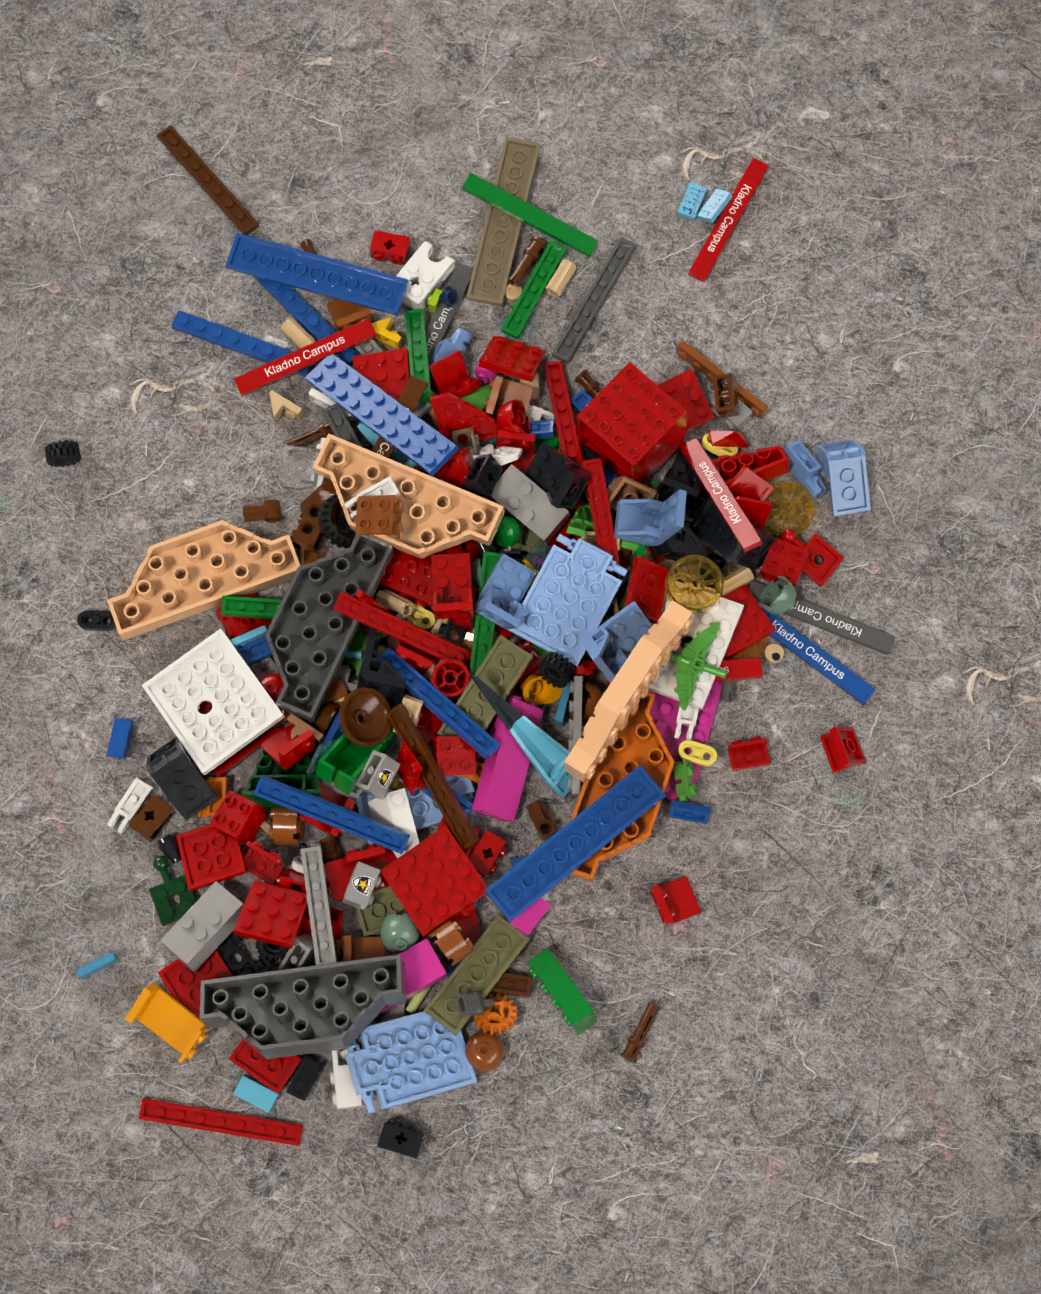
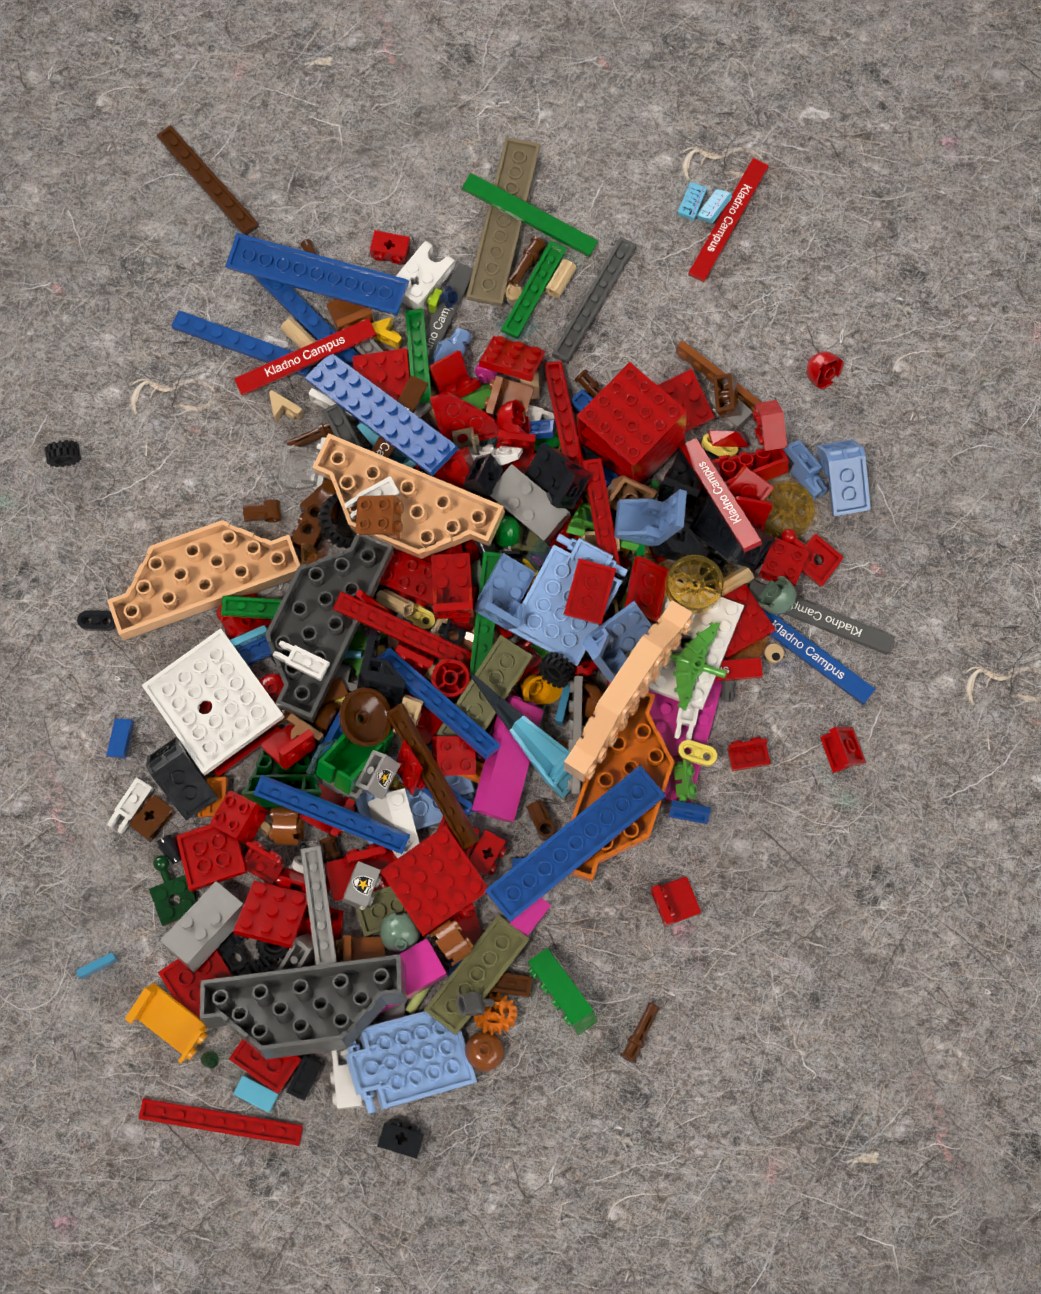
(209, 1059): none -> clear green hinge
(303, 661): none -> white hinge
(589, 591): none -> red plate
(770, 425): none -> brick
(823, 368): none -> red cylinder

